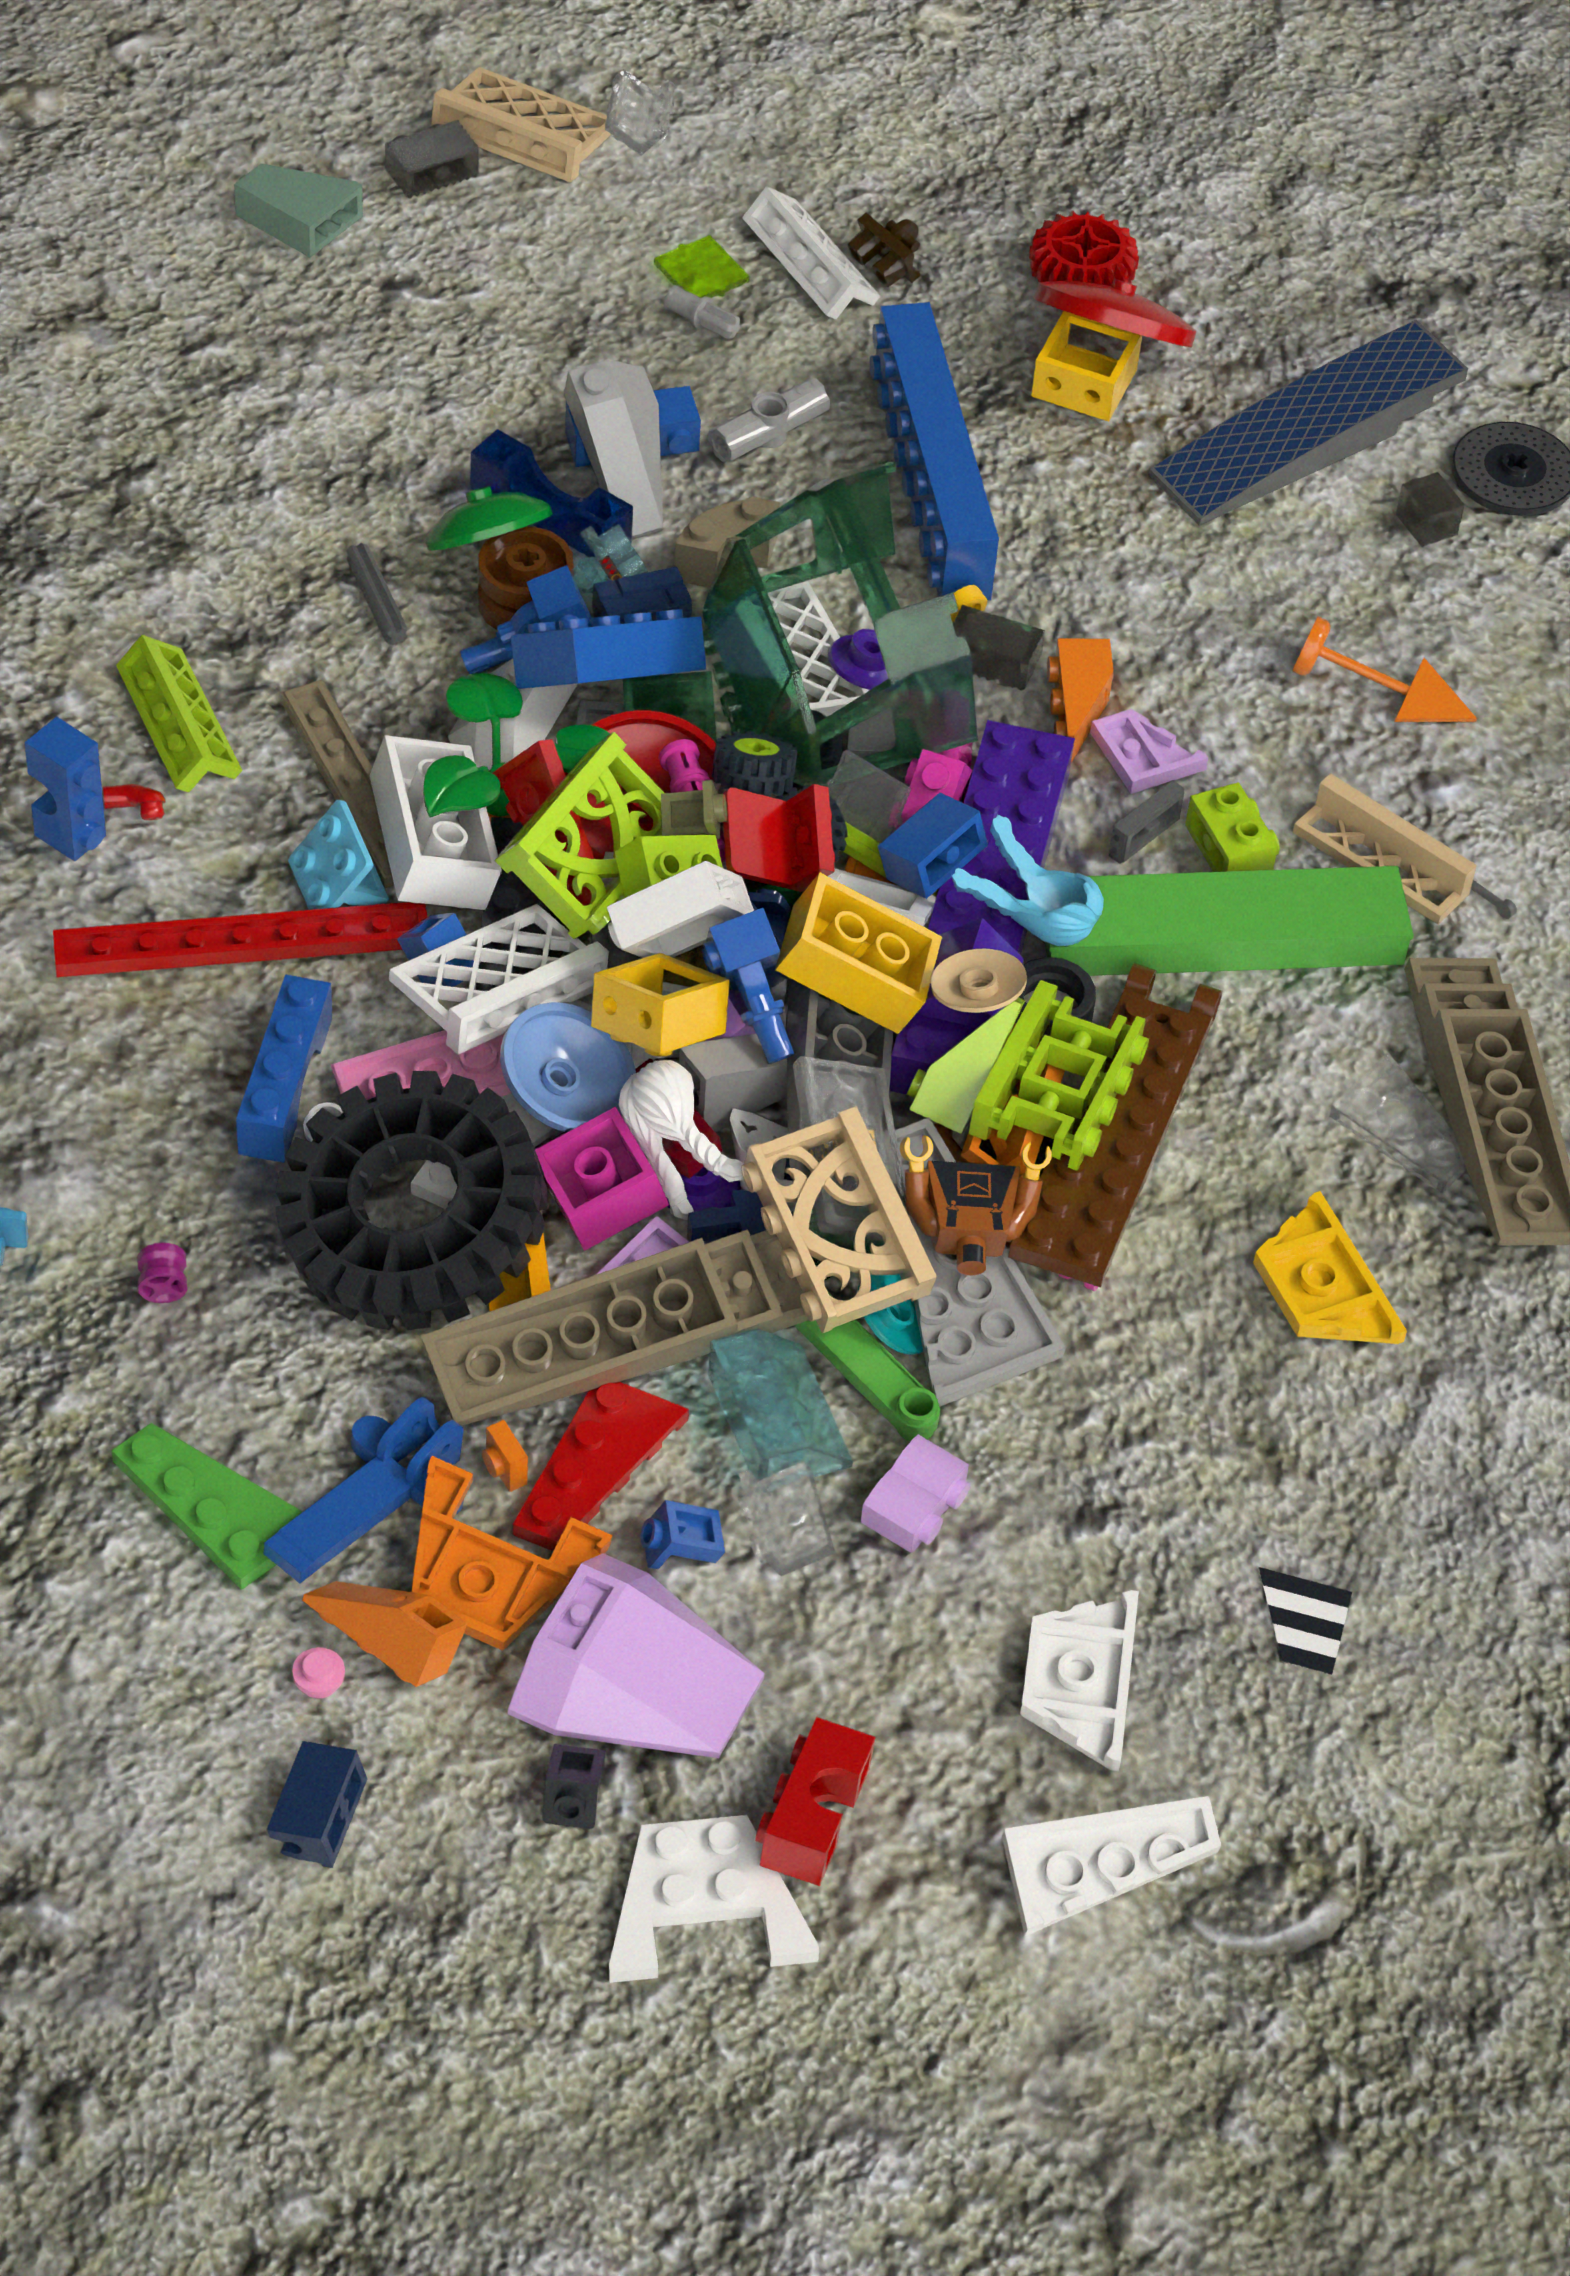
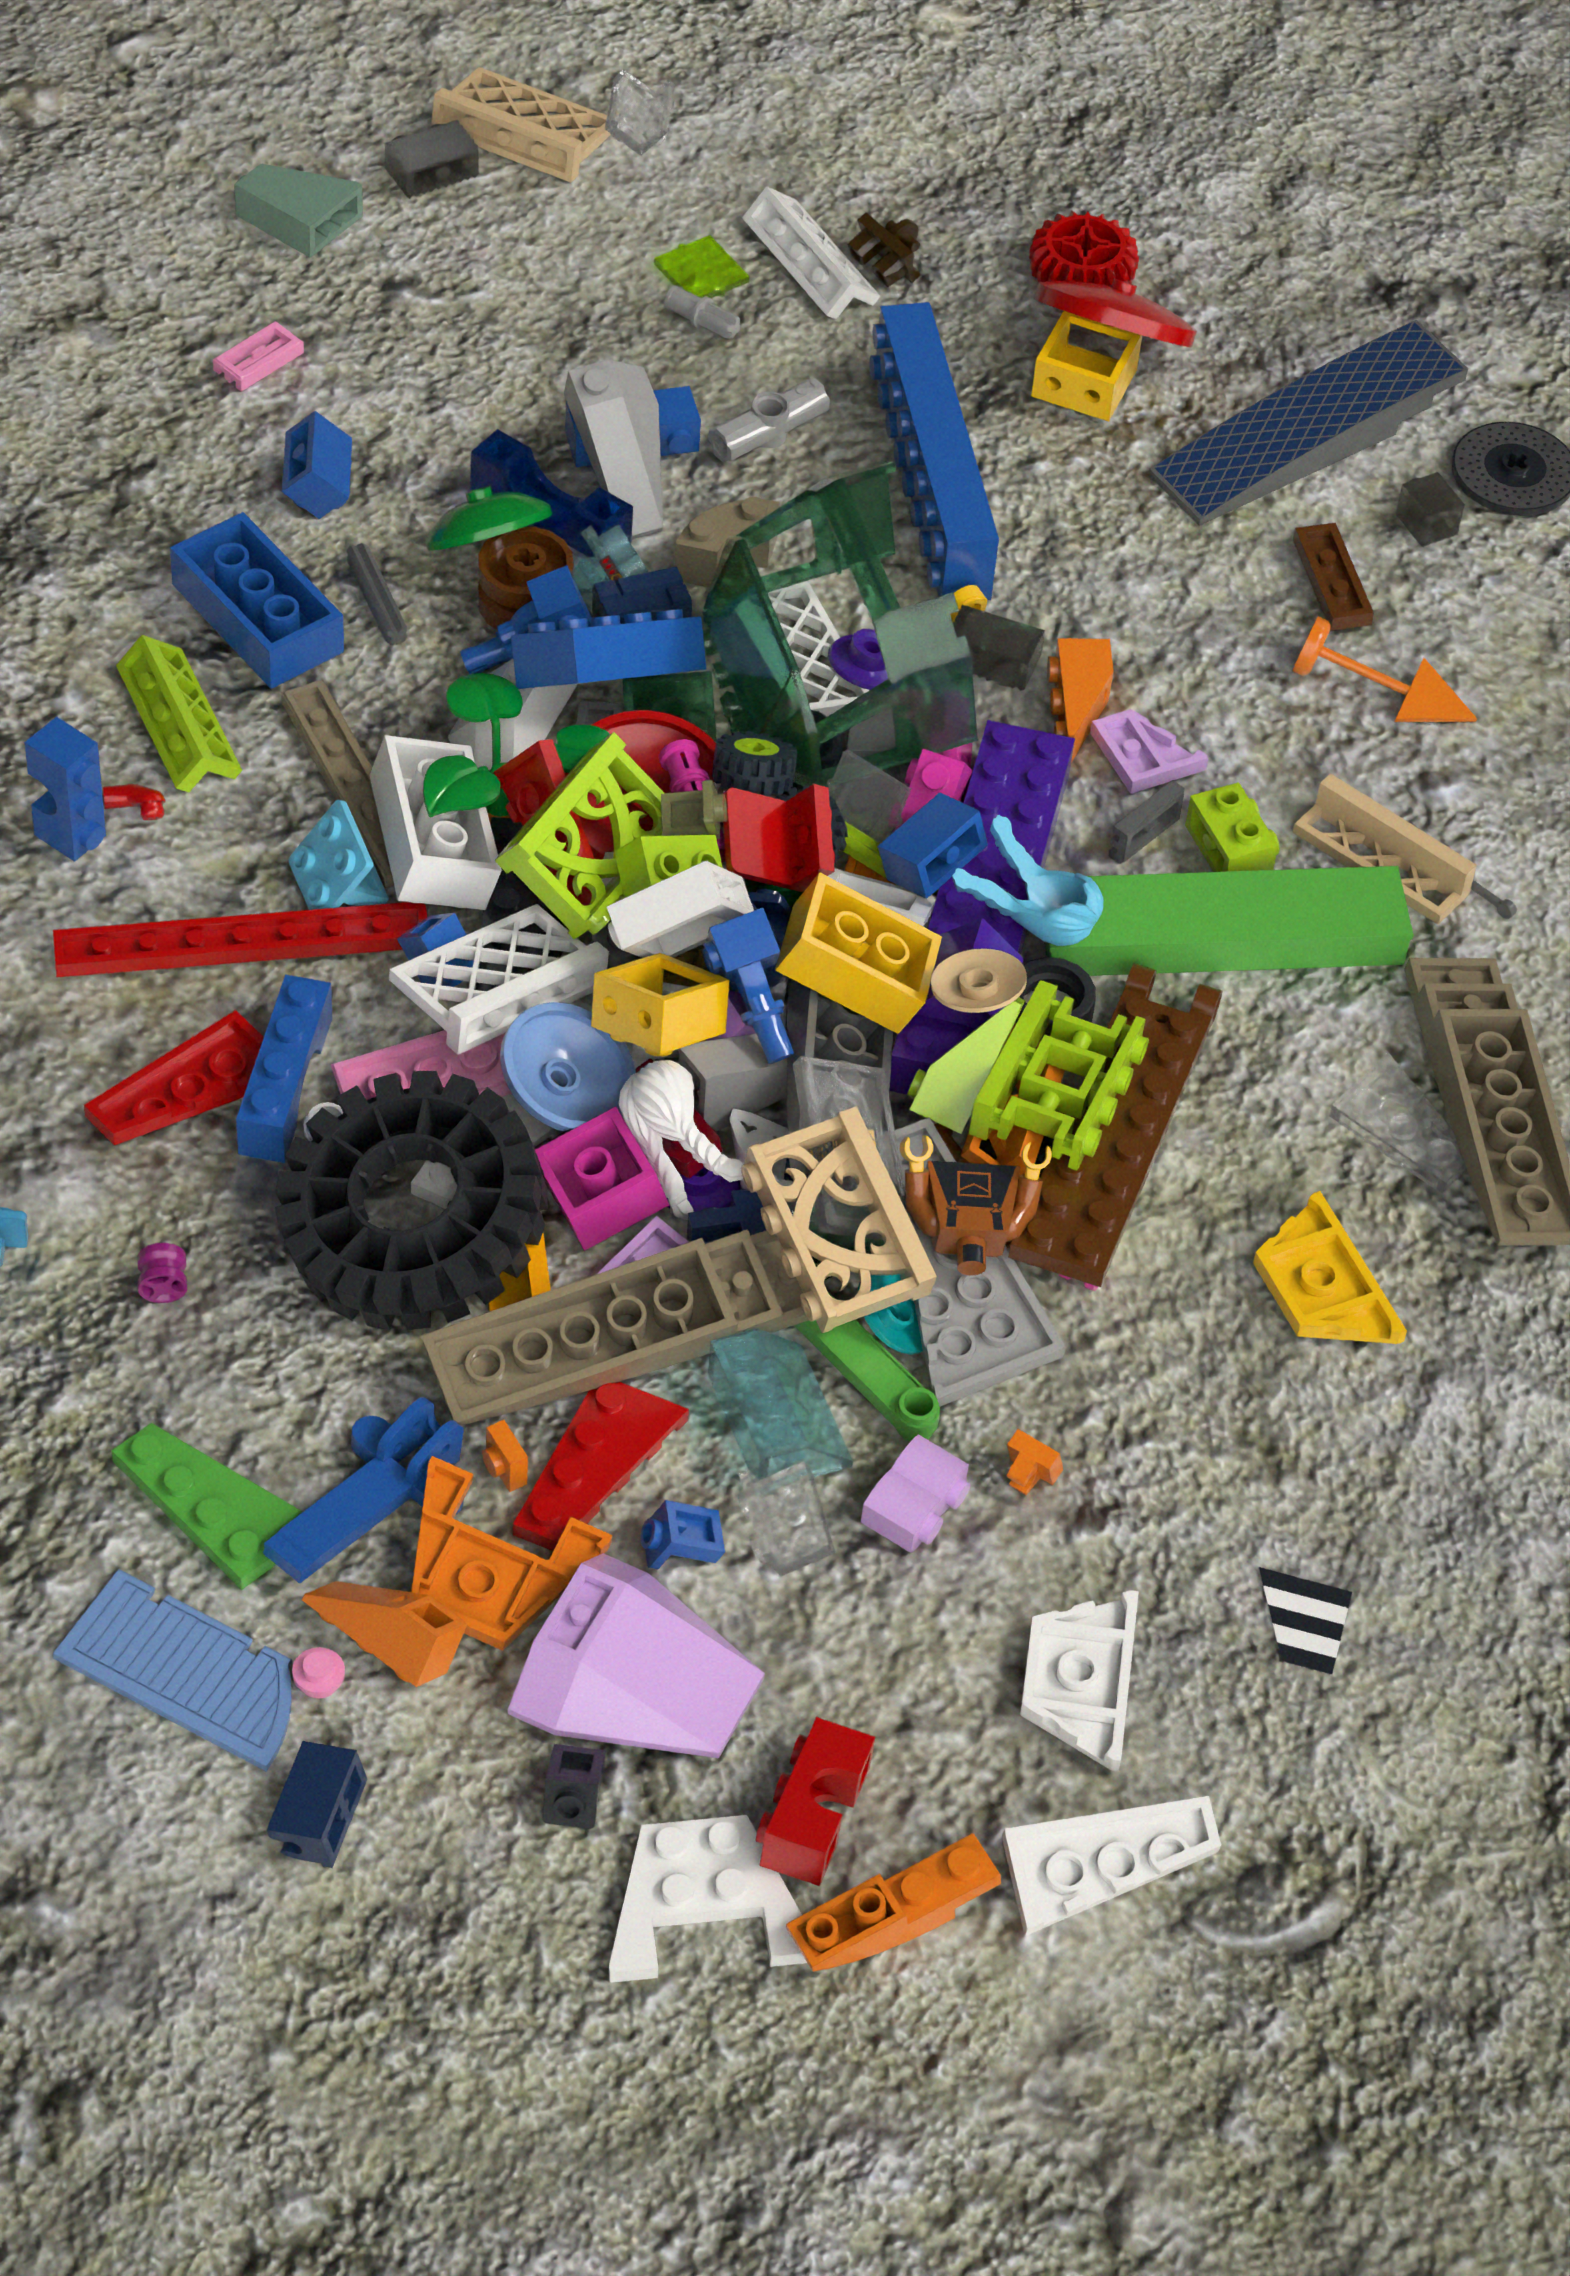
(180, 1084): none -> red wing
(183, 1668): none -> medium blue piece
(257, 600): none -> blue brick
(263, 359): none -> bright pink tile
(317, 465): none -> blue brick
(894, 1910): none -> orange slope
(1031, 1462): none -> orange tile
(1333, 576): none -> reddish brown plate

